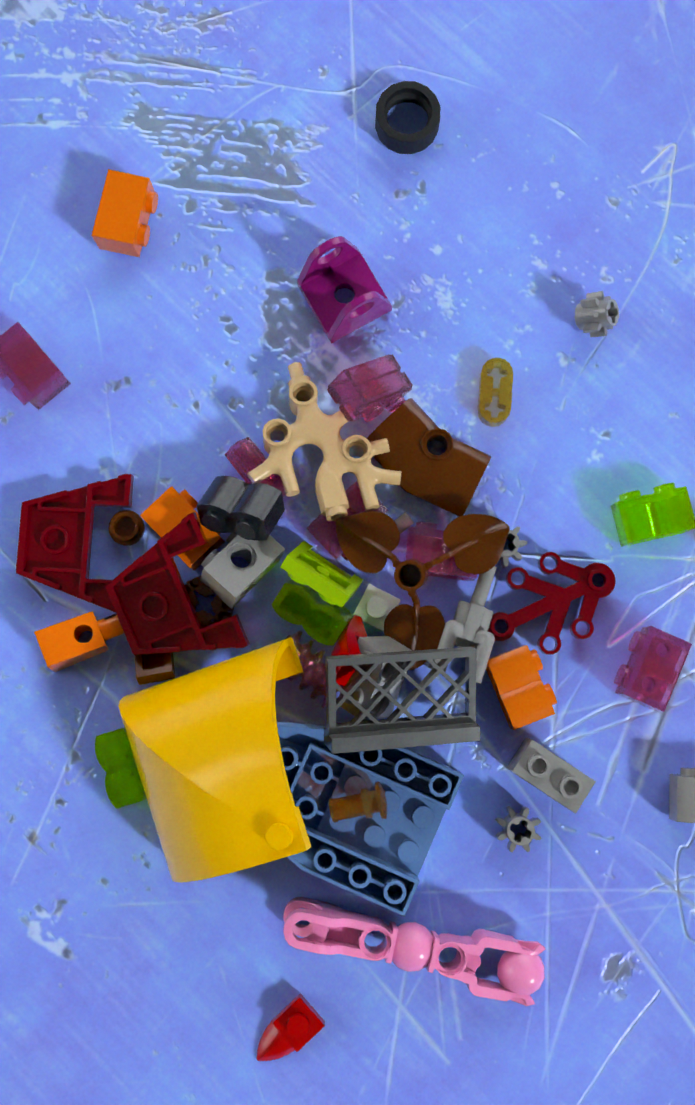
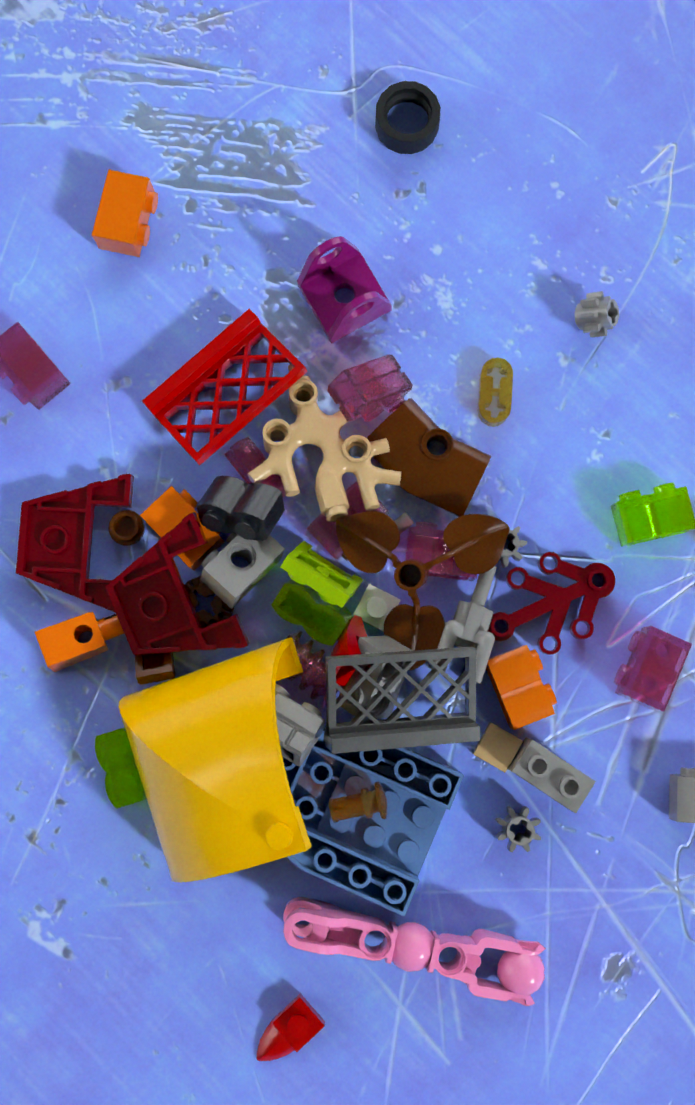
(208, 370): none -> red fence
(297, 726): none -> light grey brick
(497, 747): none -> tan tile

